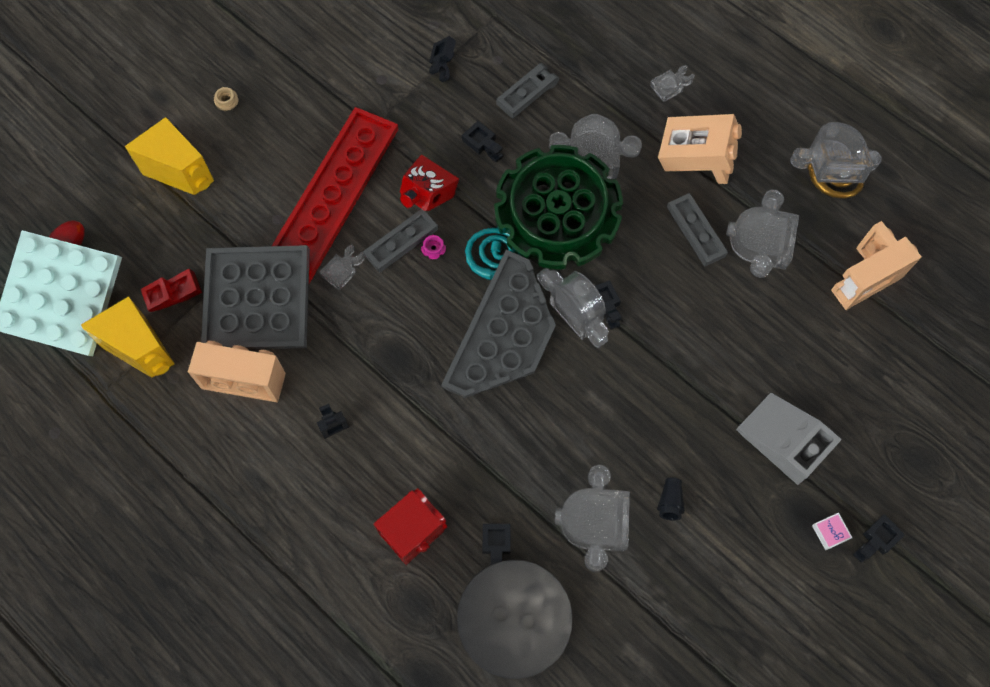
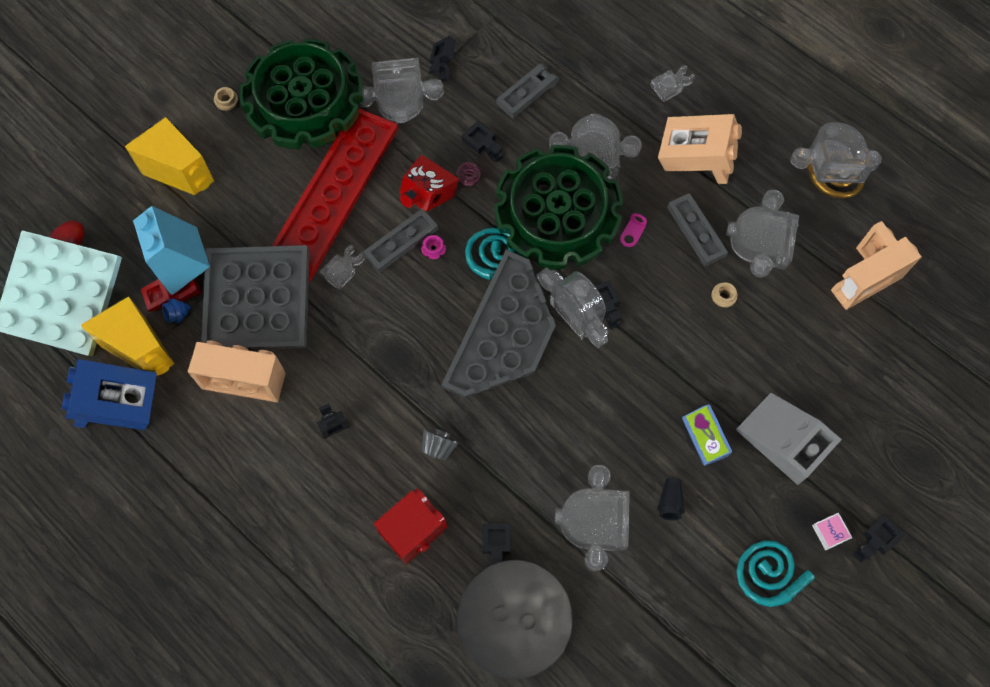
(85, 383): none -> blue brick
(170, 248): none -> medium azure slope
(175, 311): none -> blue plate
(301, 79): none -> dark green piece
(400, 89): none -> clear piece
(438, 444): none -> dark grey piece
(465, 168): none -> clear pink plate
(634, 228): none -> dark pink piece
(707, 435): none -> slope
(727, 289): none -> tan plate
(784, 596): none -> teal piece

